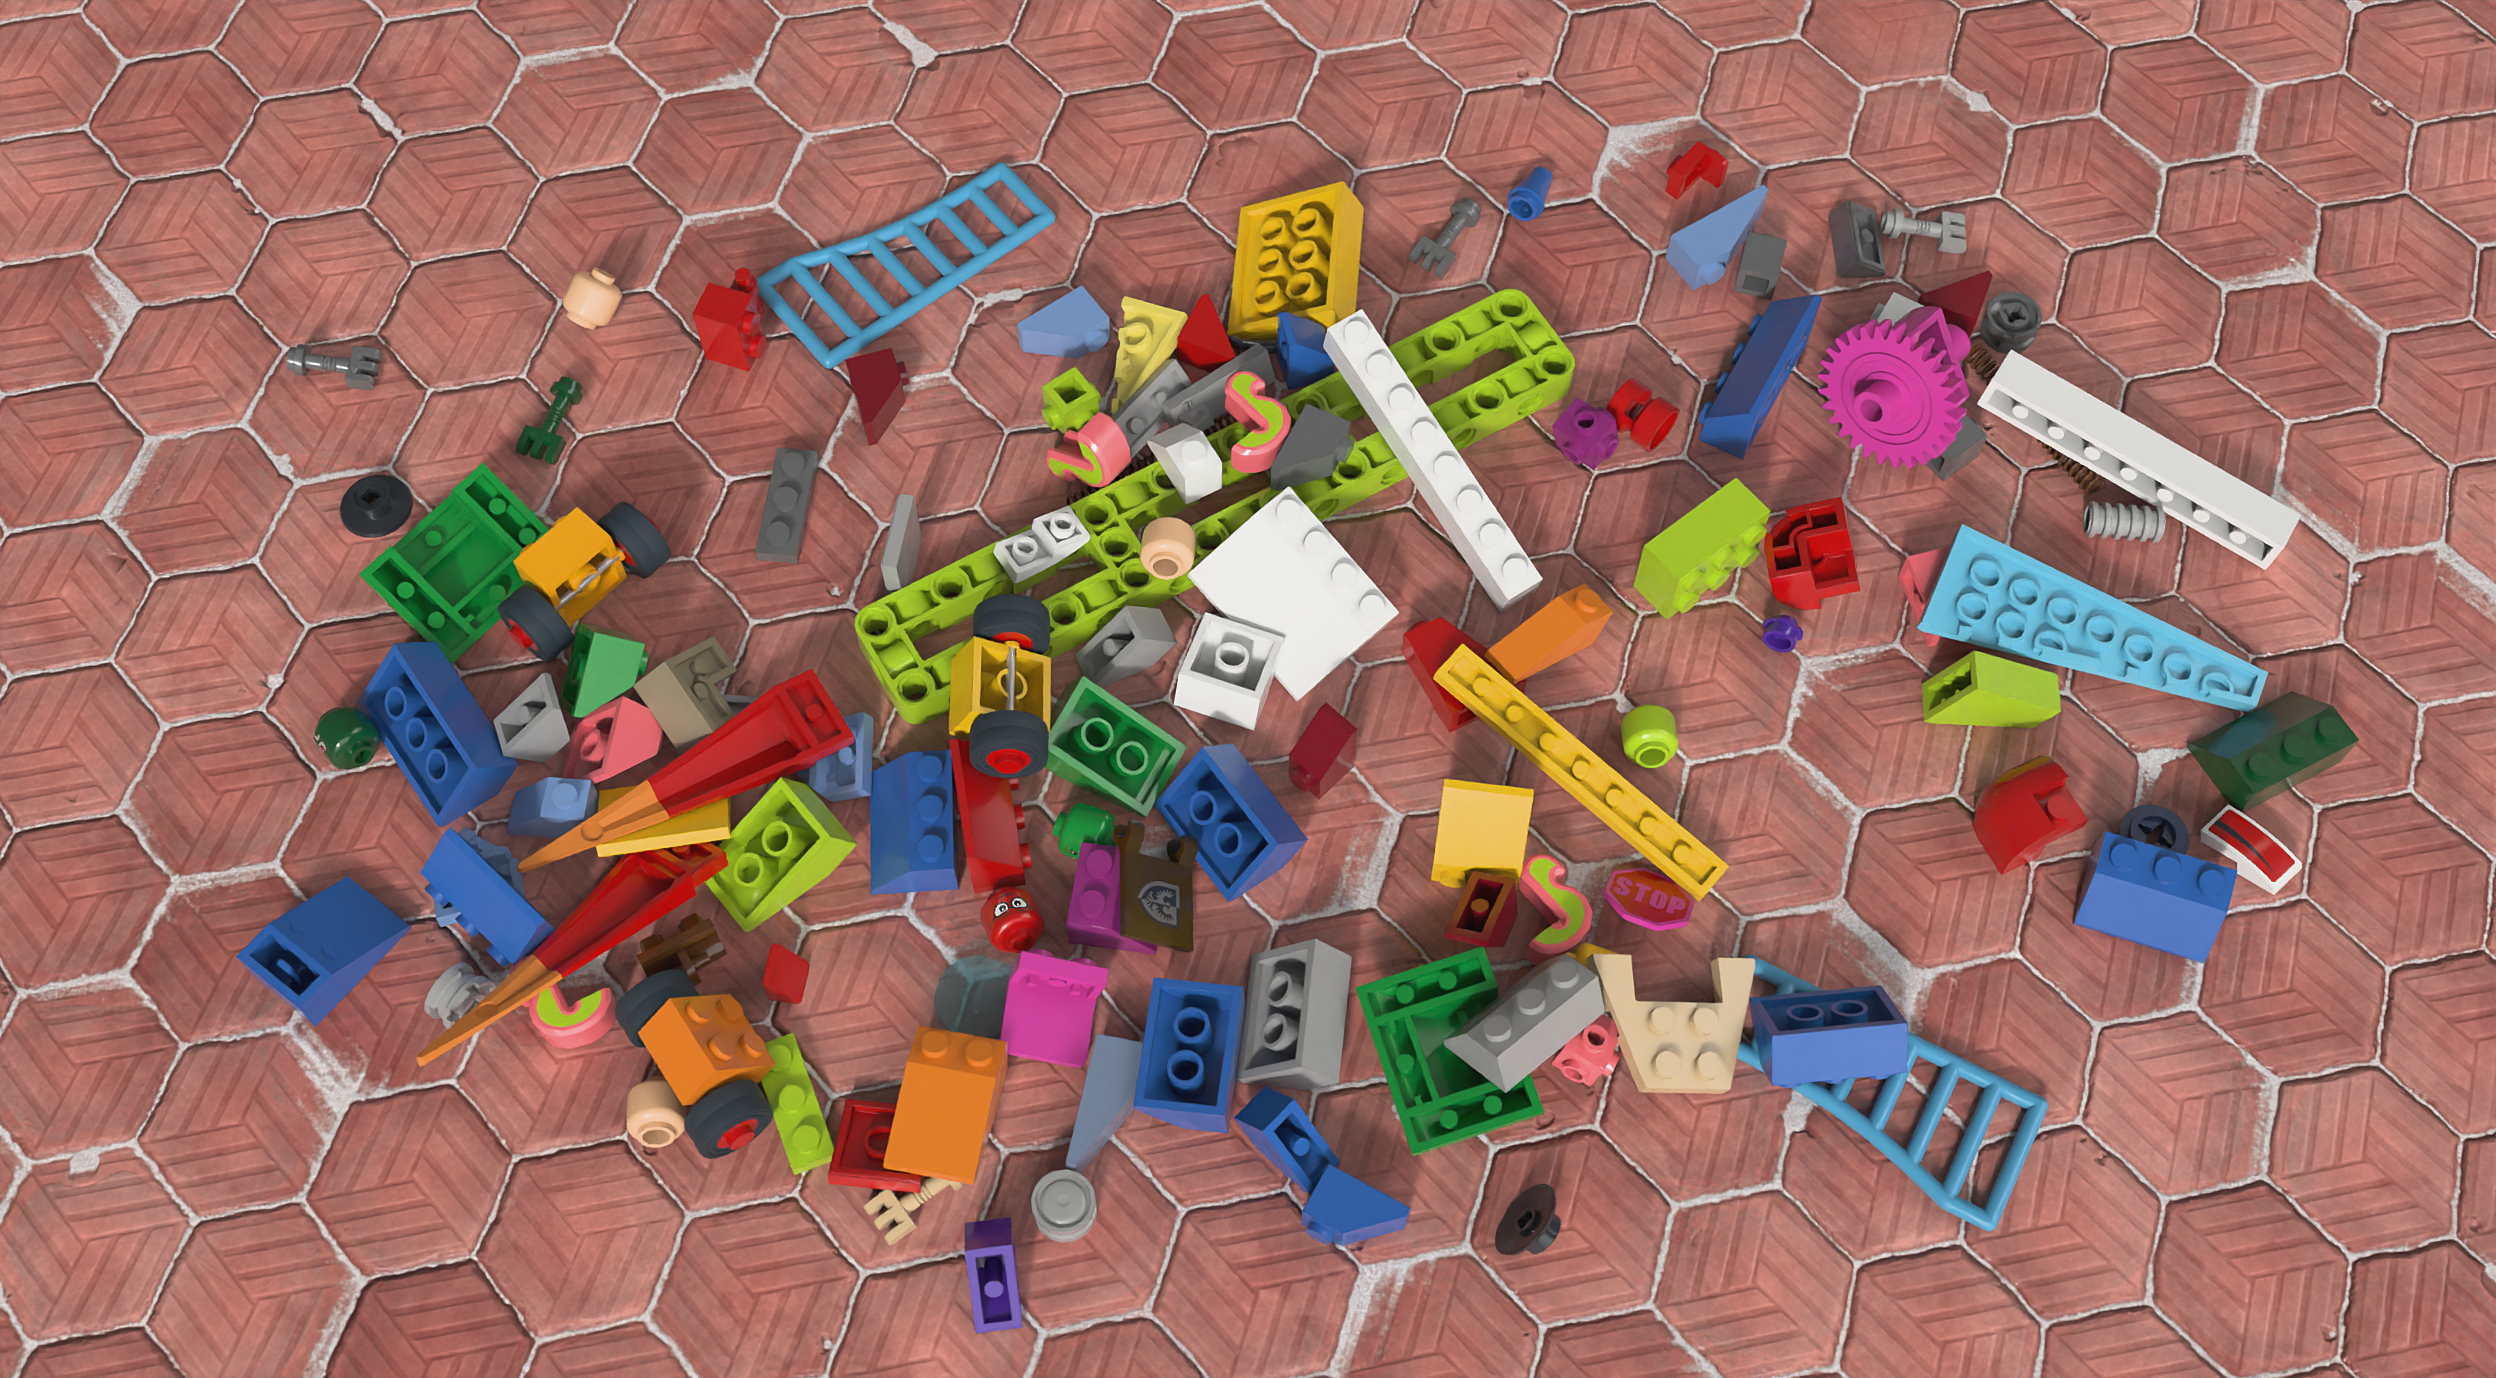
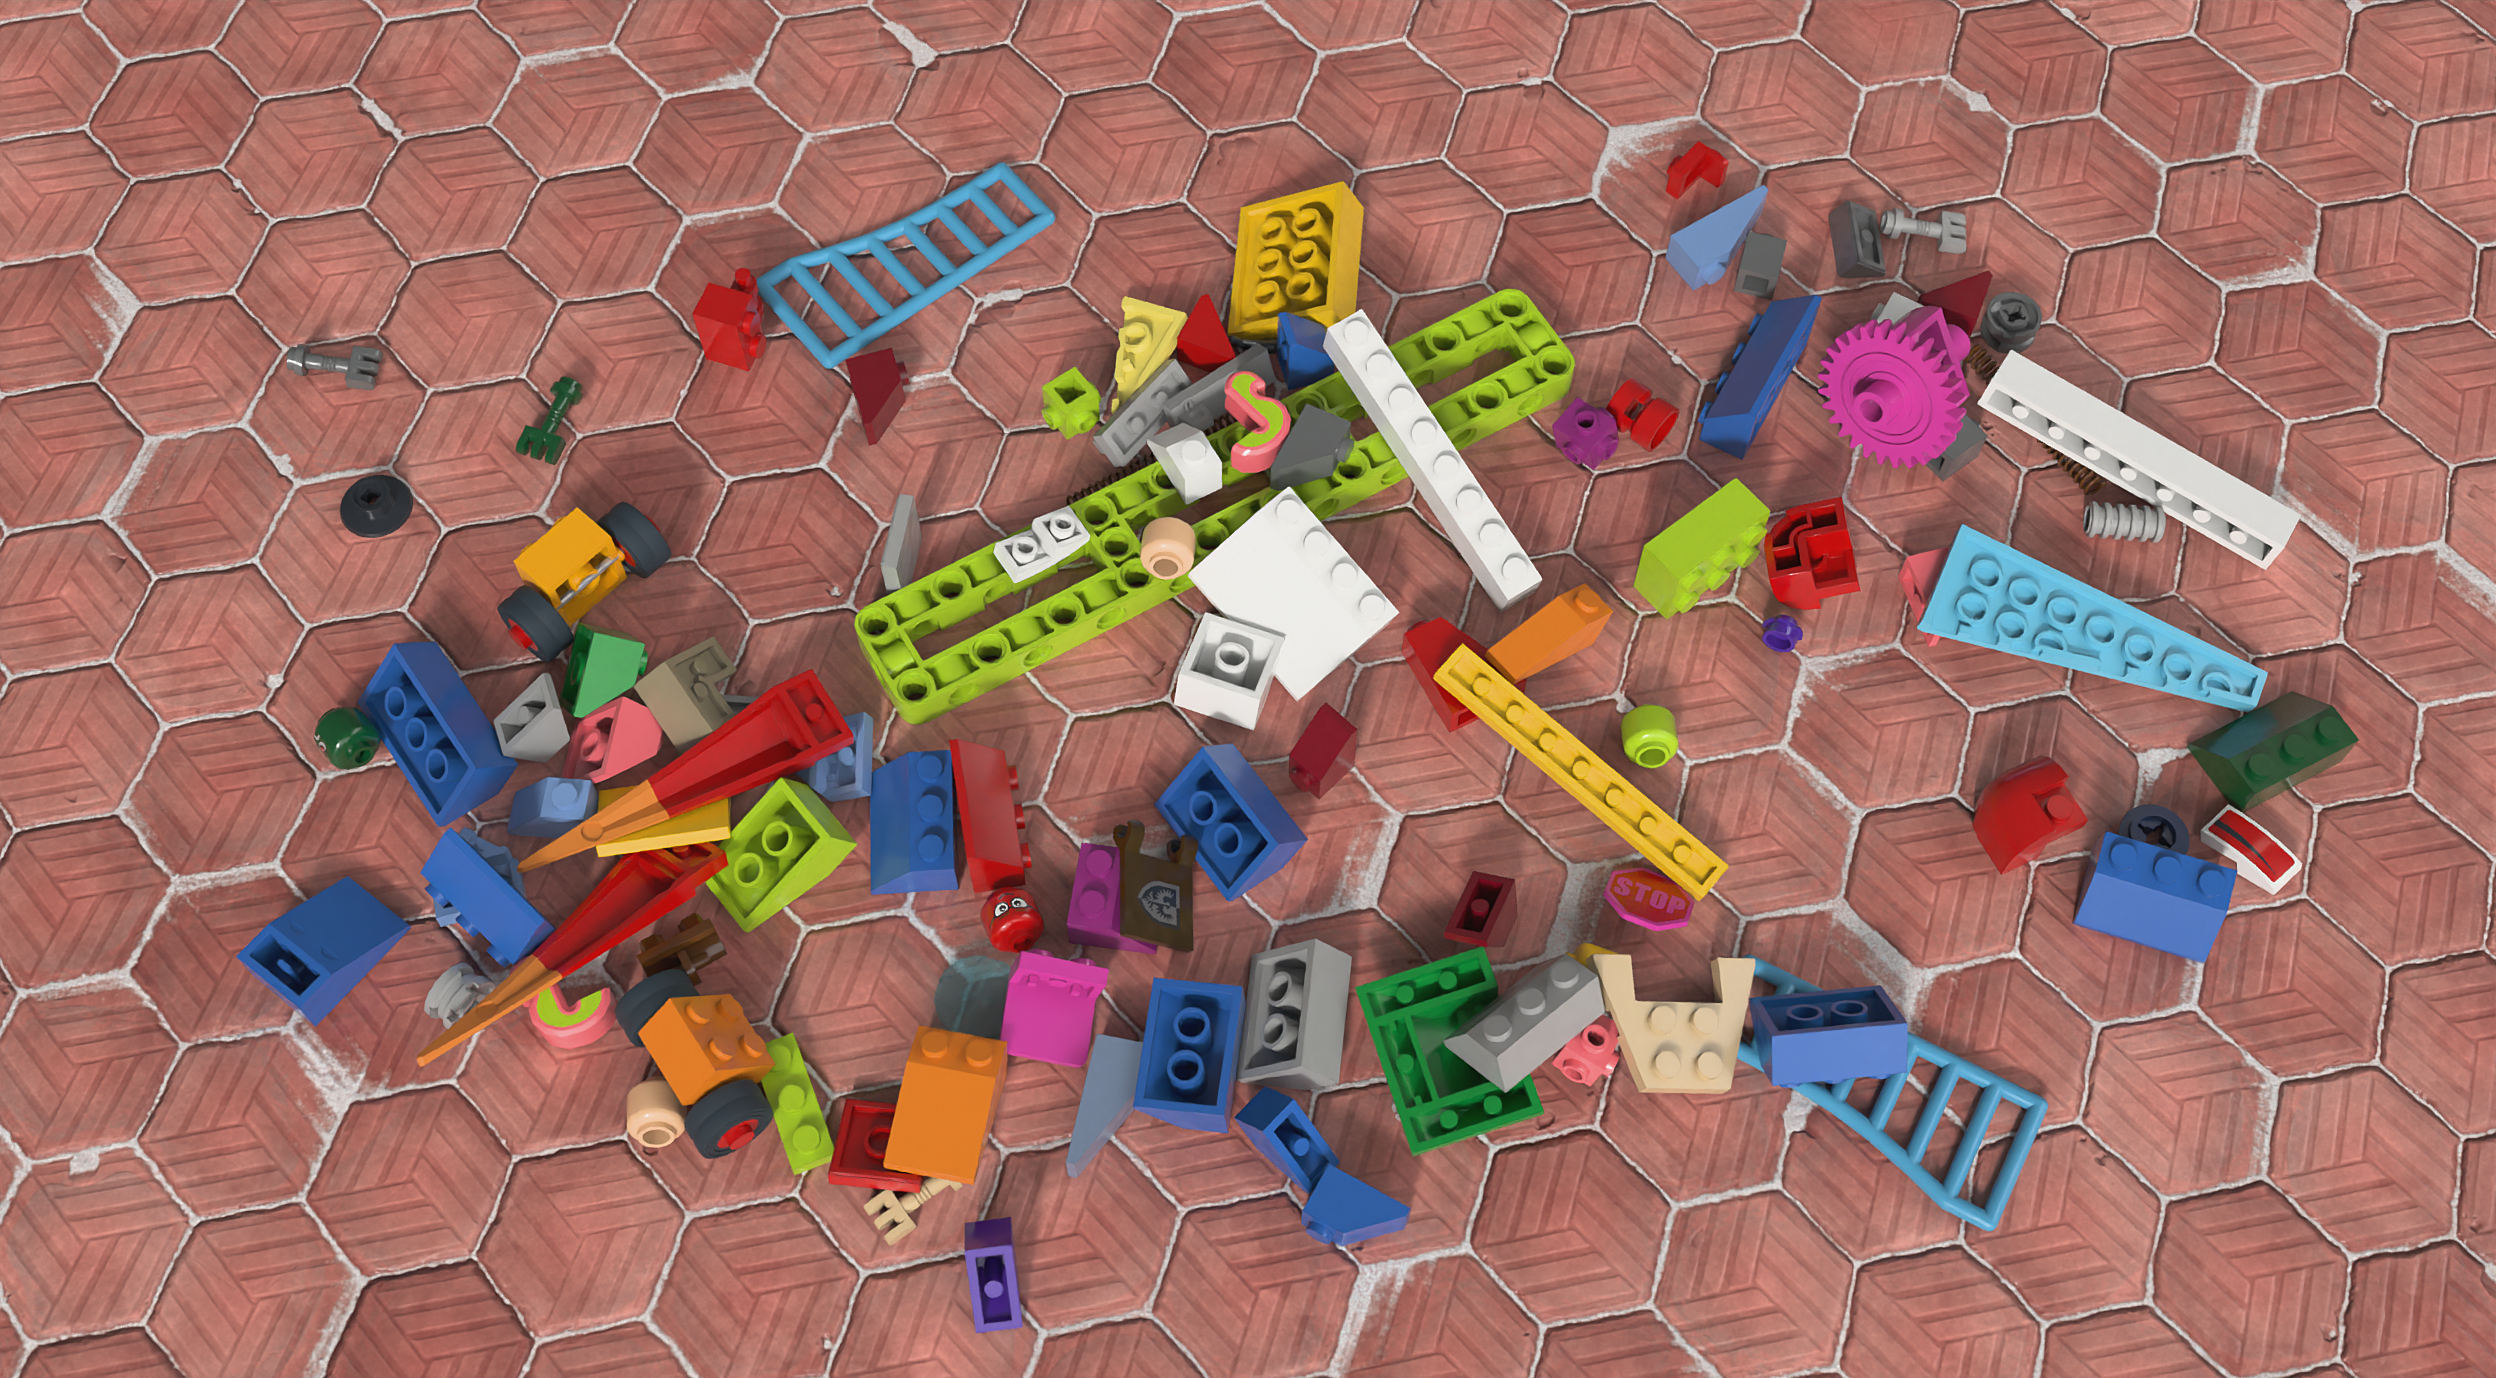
(458, 563): green slope -> none
(591, 298): light nougat head -> none
(784, 975): red slope -> none
(787, 505): dark grey plate -> none
(1004, 687): brick -> none
(1064, 1206): light grey wheel -> none
(1066, 327): medium blue slope -> none
(1085, 825): green head -> none
(1092, 454): coral animal -> none
(1109, 748): green slope -> none
(1126, 645): light grey slope -> none
(1464, 214): dark grey hinge -> none
(1480, 831): yellow slope -> none
(1529, 196): blue cone -> none
(1529, 1222): black piece -> none
(1560, 906): coral animal -> none
(1991, 693): lime slope -> none

